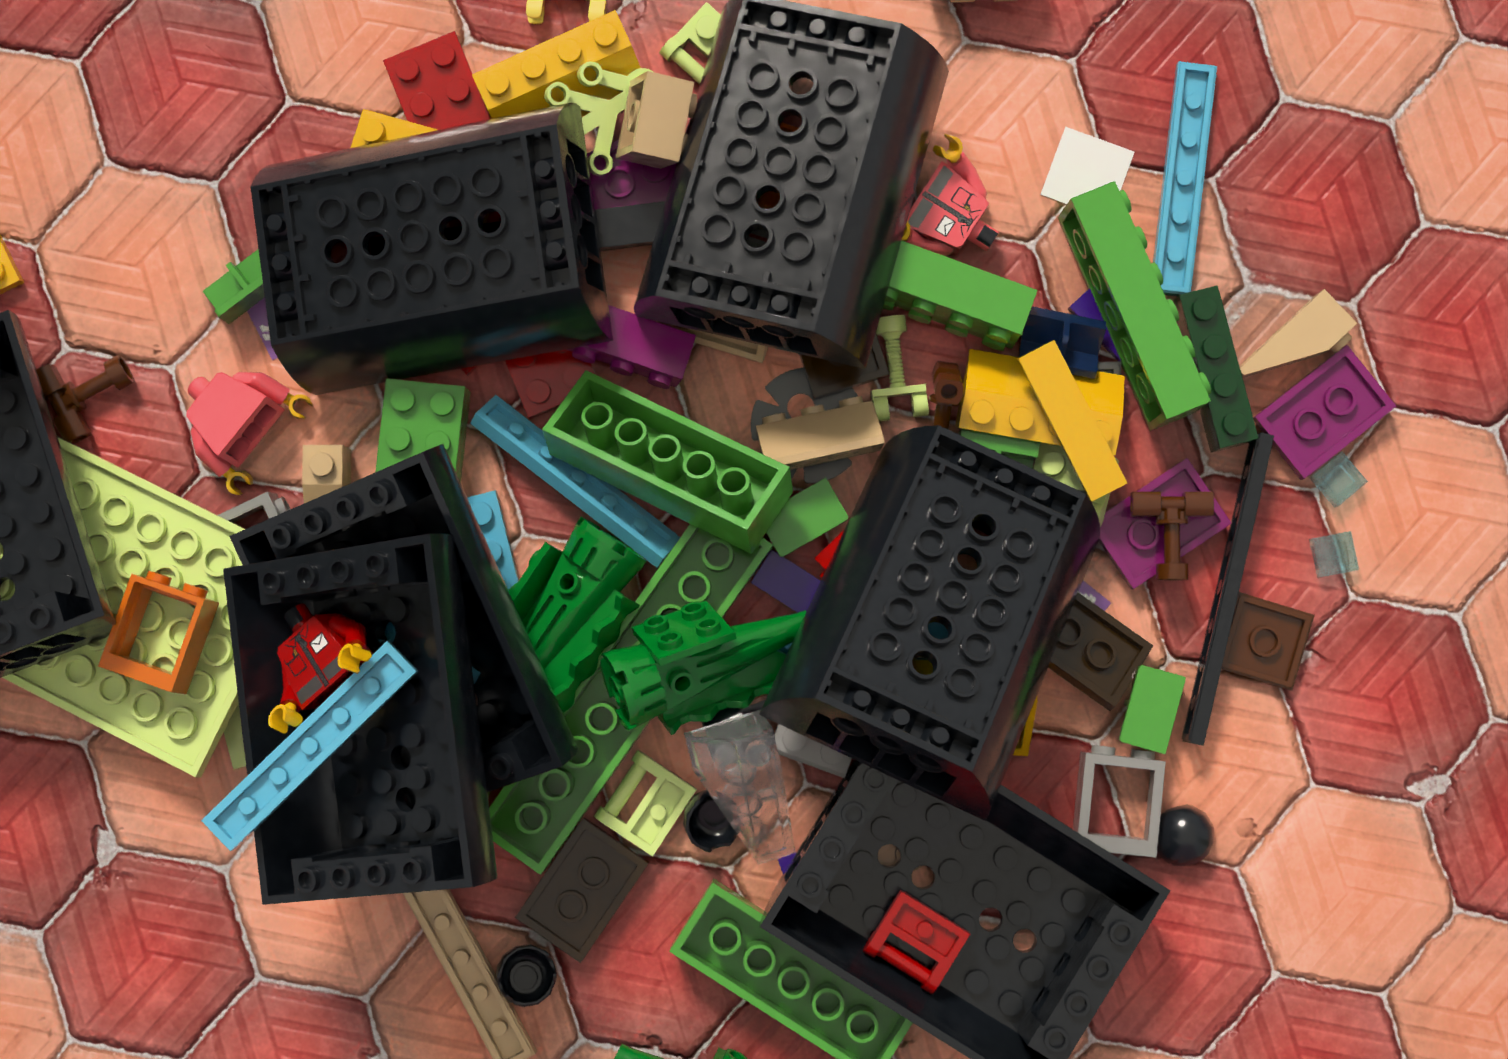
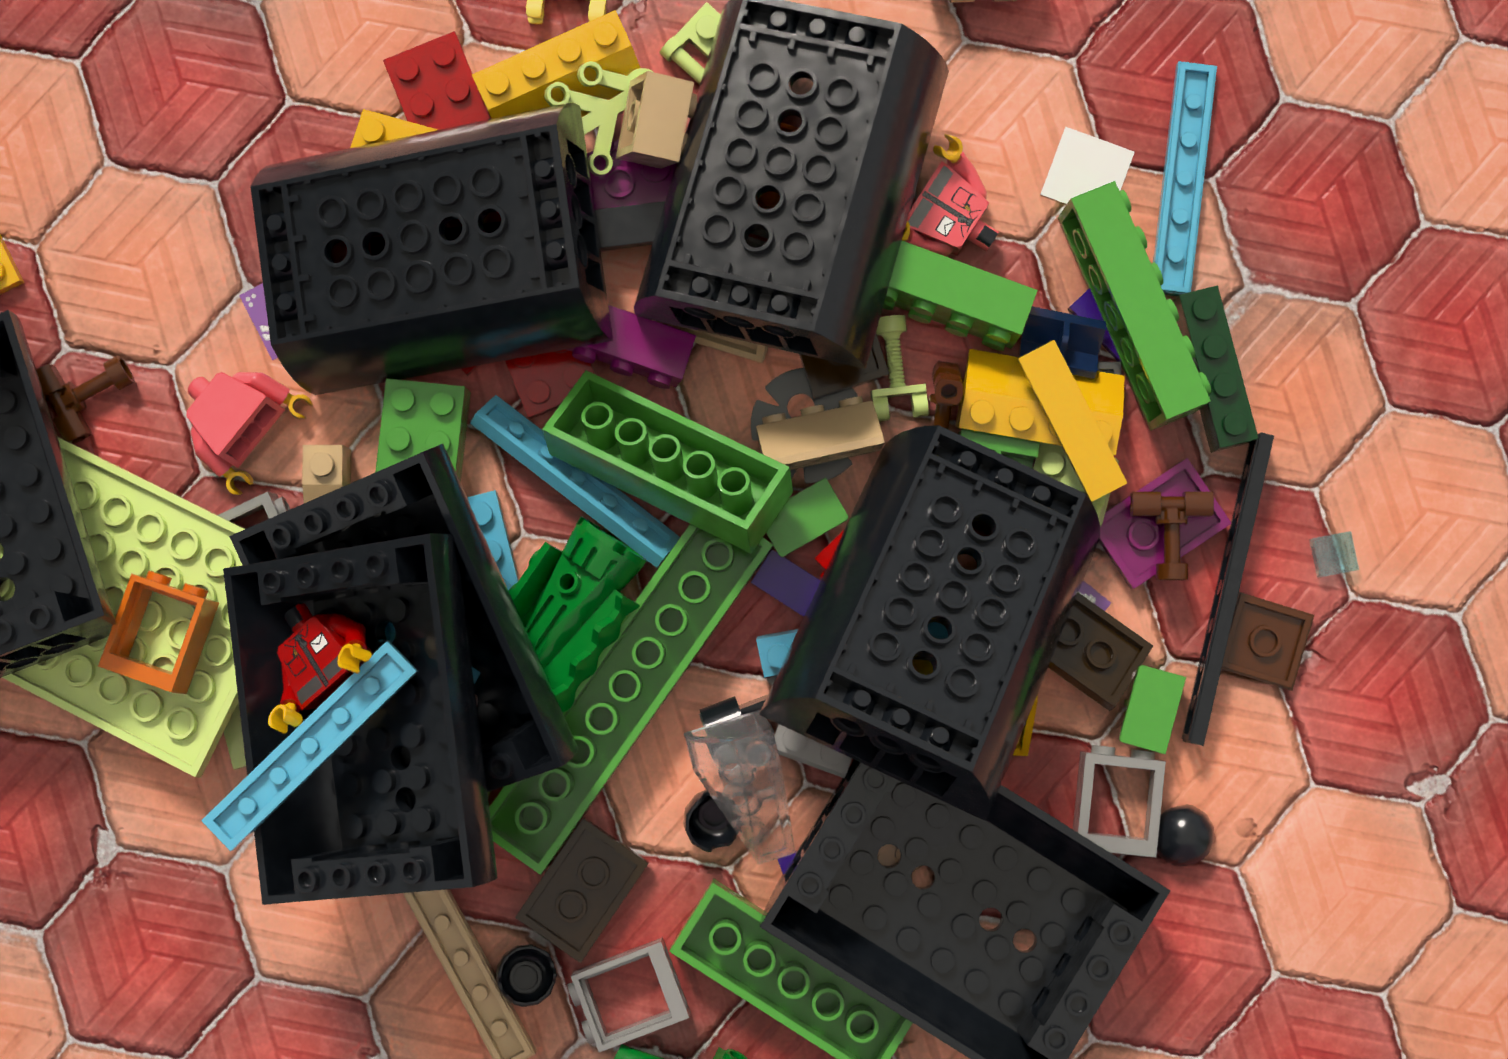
(237, 289): bright green panel -> none
(594, 1027): none -> light grey window
(657, 809): yellowish green plate -> none
(695, 665): green piece -> none
(923, 930): red plate -> none
(1307, 334): tan slope -> none
(1324, 412): magenta plate -> none
(1338, 479): clear light blue tile -> none

